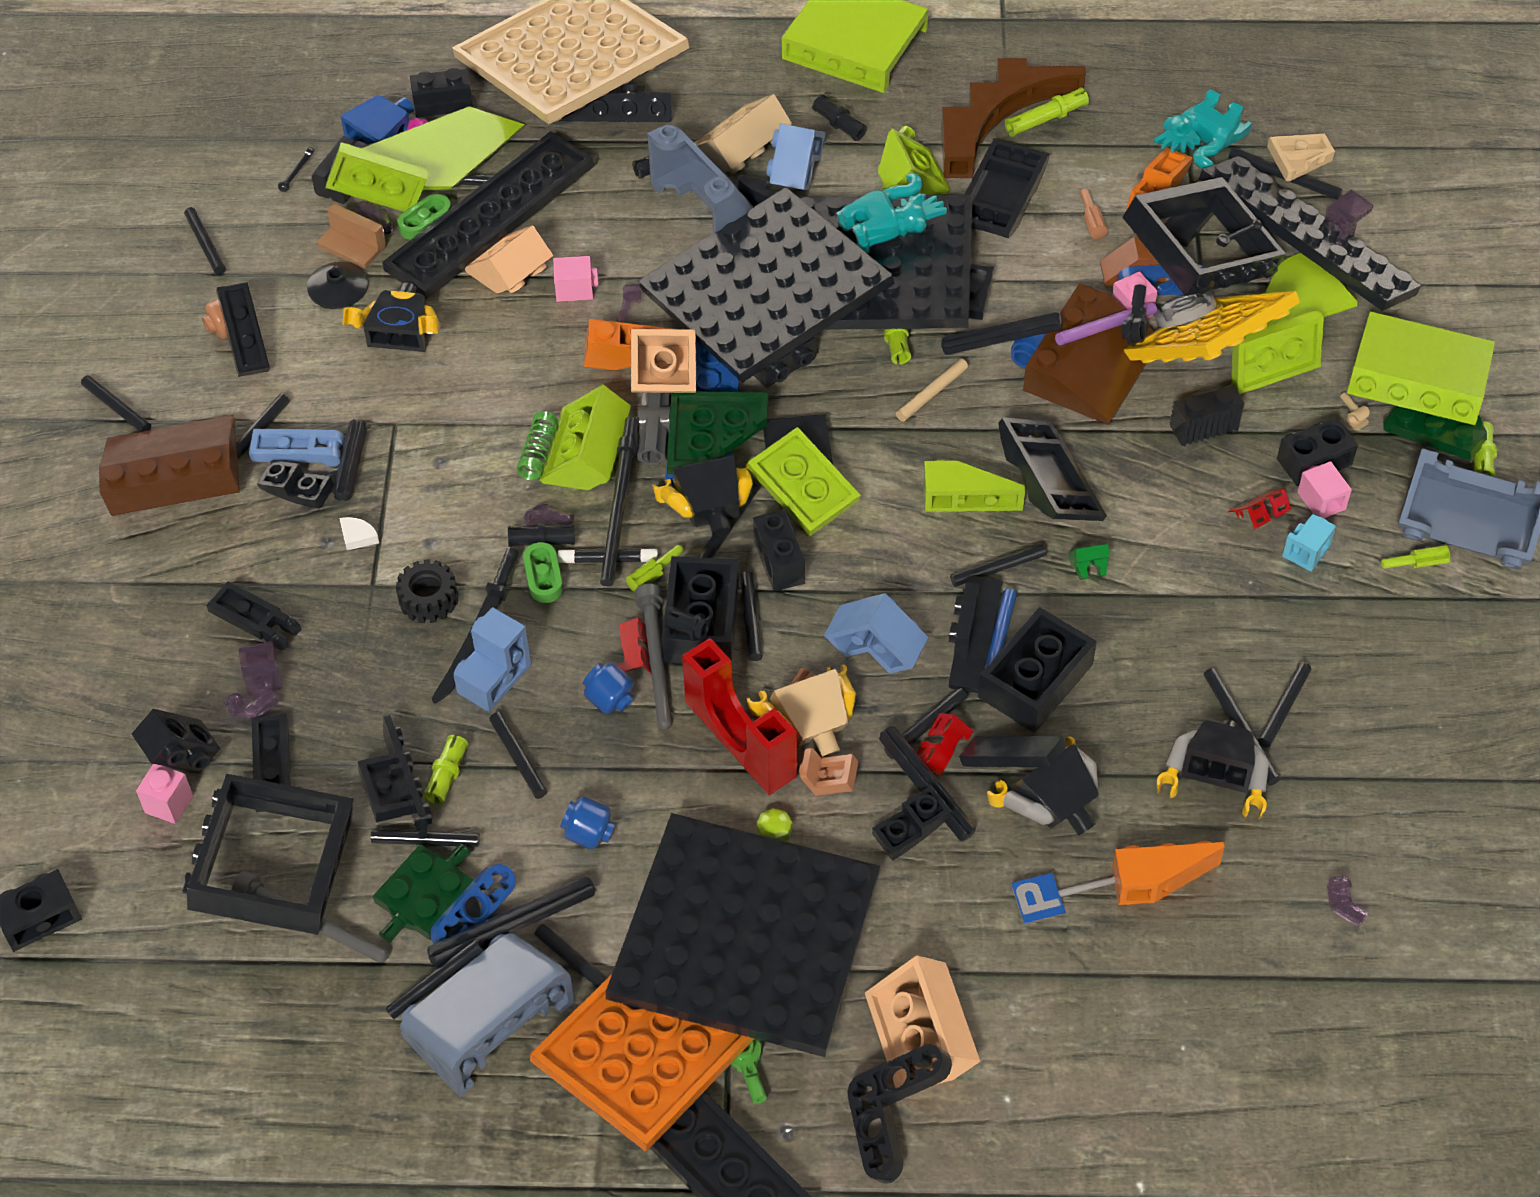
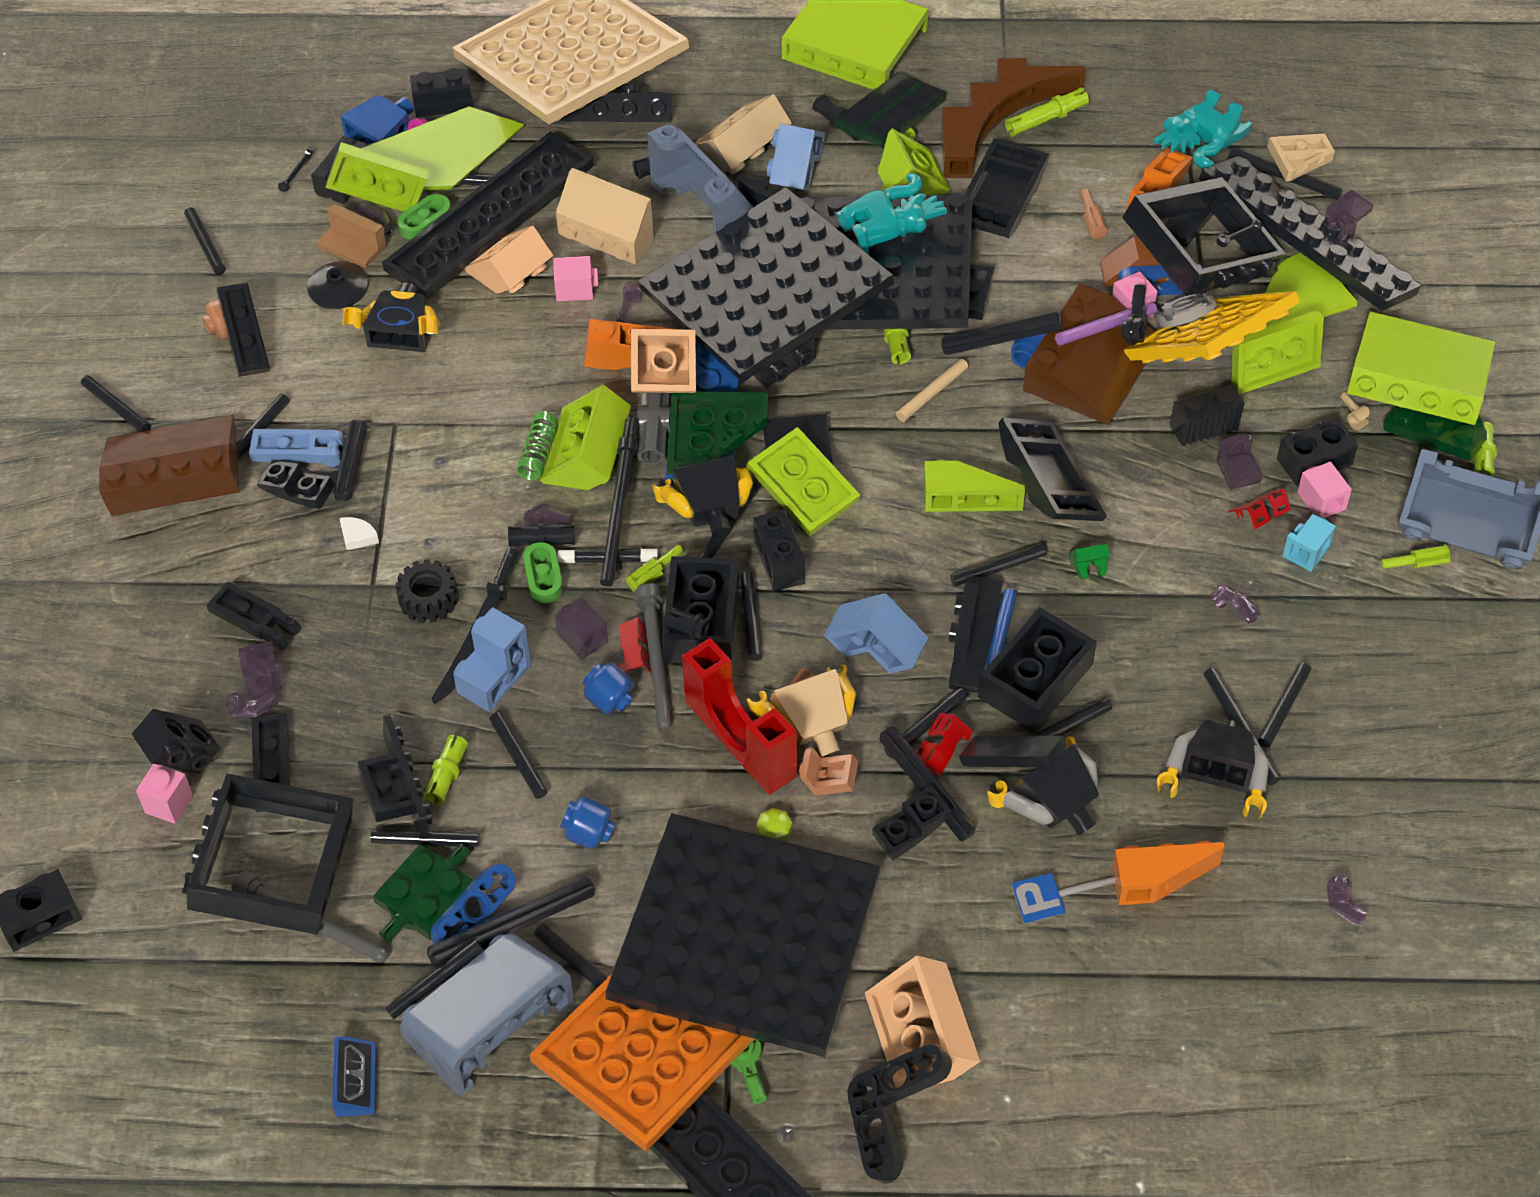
(354, 1077): none -> slope
(581, 628): none -> clear purple brick
(605, 216): none -> tan slope
(893, 104): none -> black tile
(1077, 719): none -> black bar
(1237, 462): none -> clear purple bracket
(1242, 603): none -> clear purple arm

